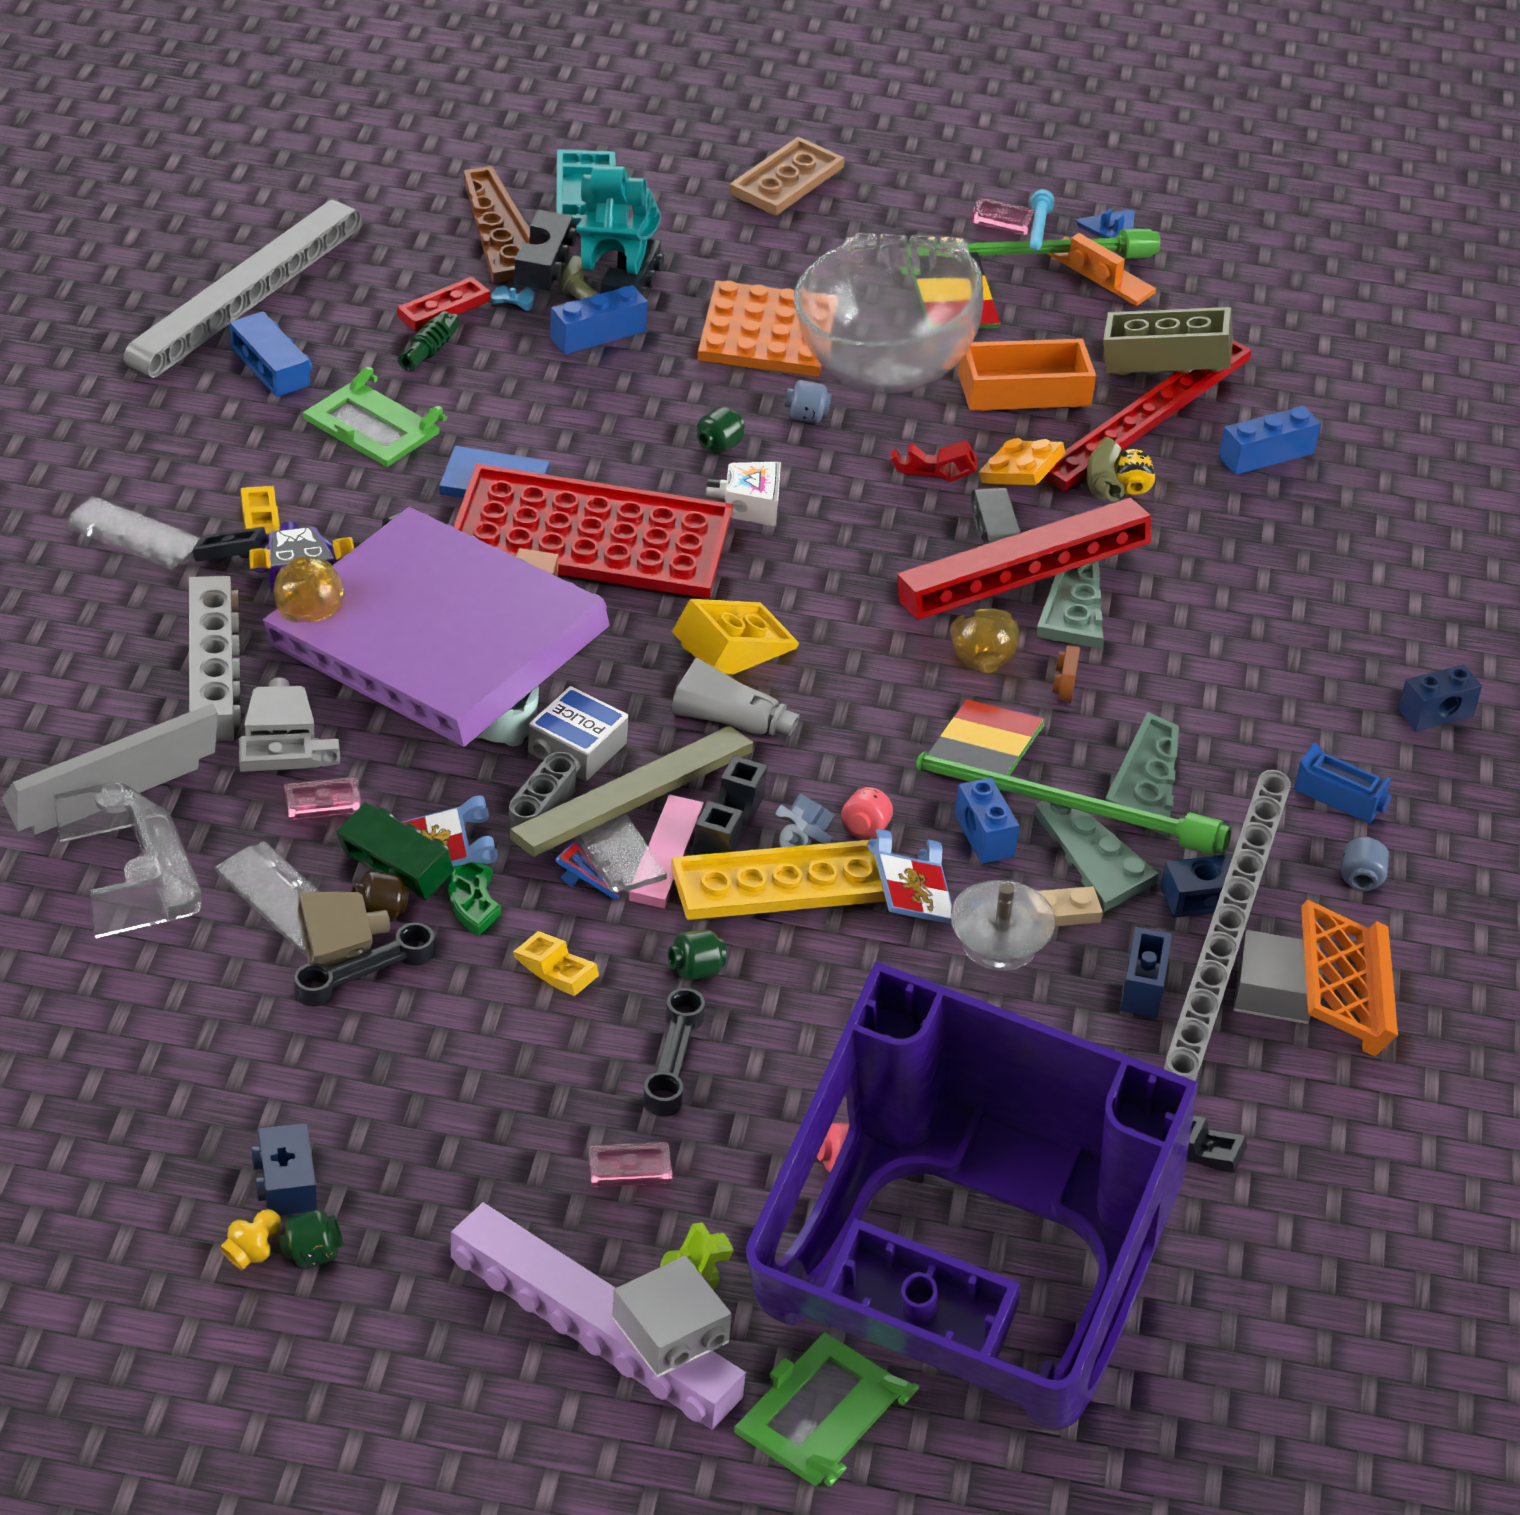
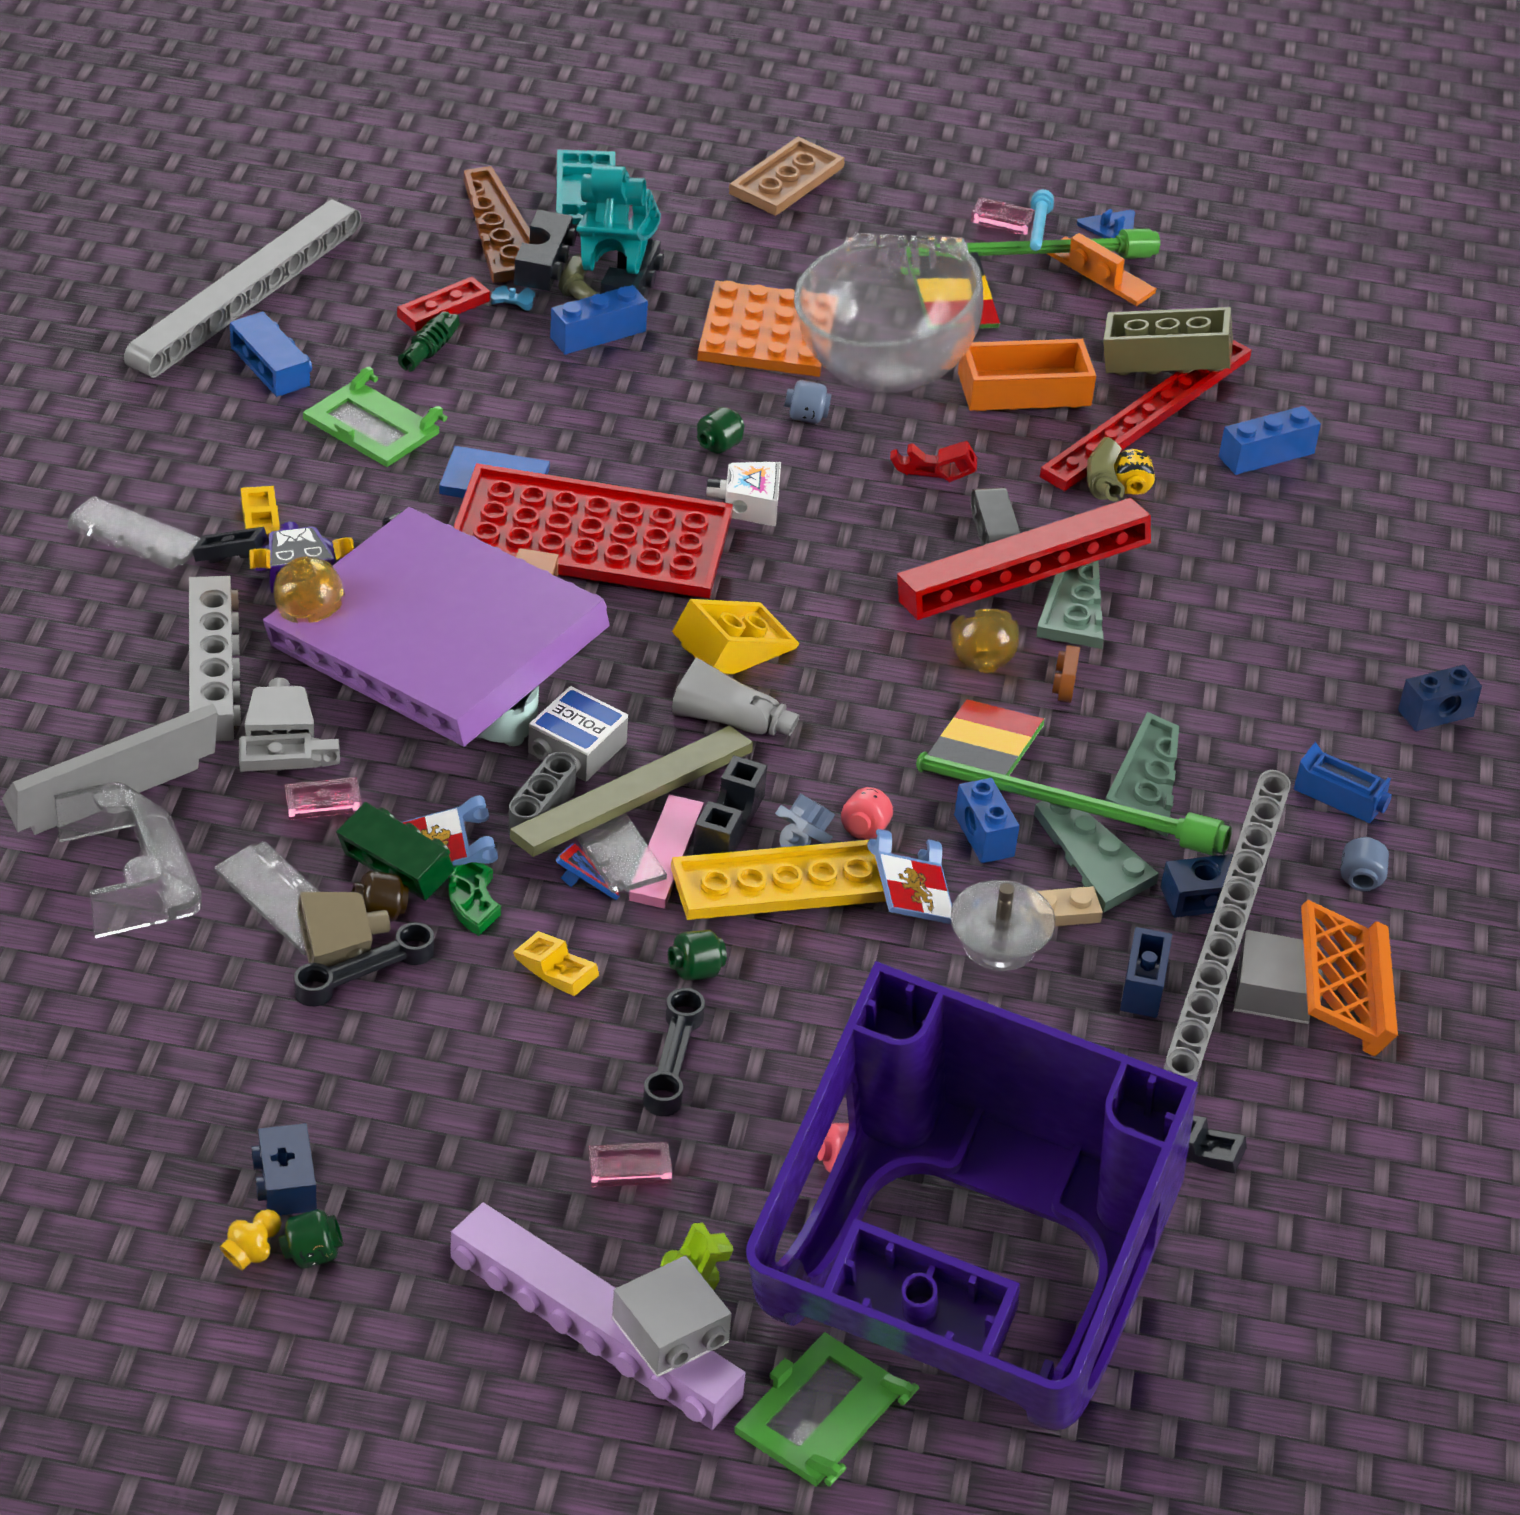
(1022, 462): light orange plate -> none

